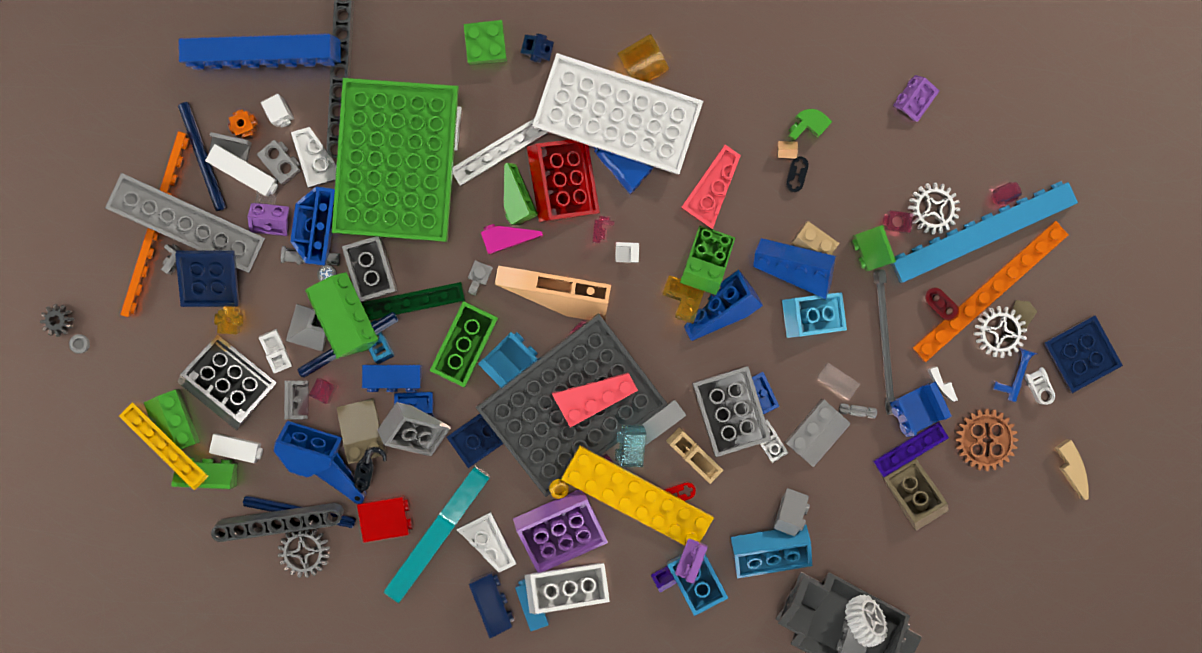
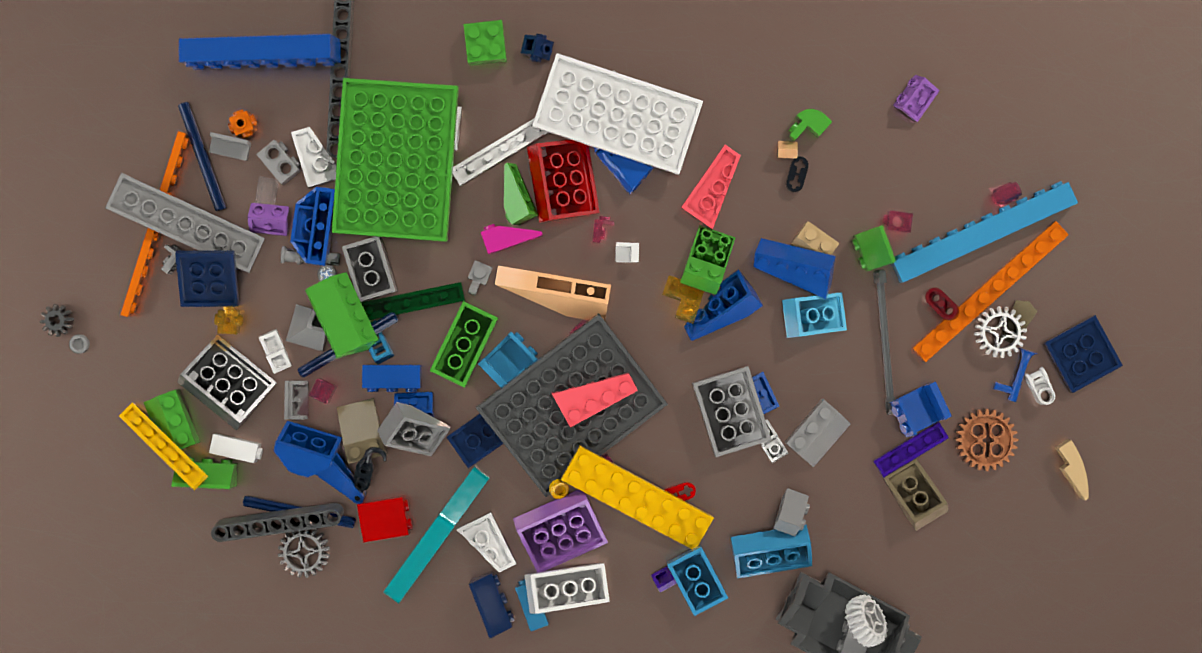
(242, 170): white brick -> none
(277, 111): white brick -> none
(631, 446): clear light blue brick -> none
(643, 60): clear yellow slope -> none
(663, 420): light grey slope -> none
(691, 560): medium lavender bracket -> none
(694, 455): tan slope -> none
(838, 381): clear tile -> none
(858, 411): light grey axle -> none
(939, 215): white gear -> none
(945, 388): white slope -> none

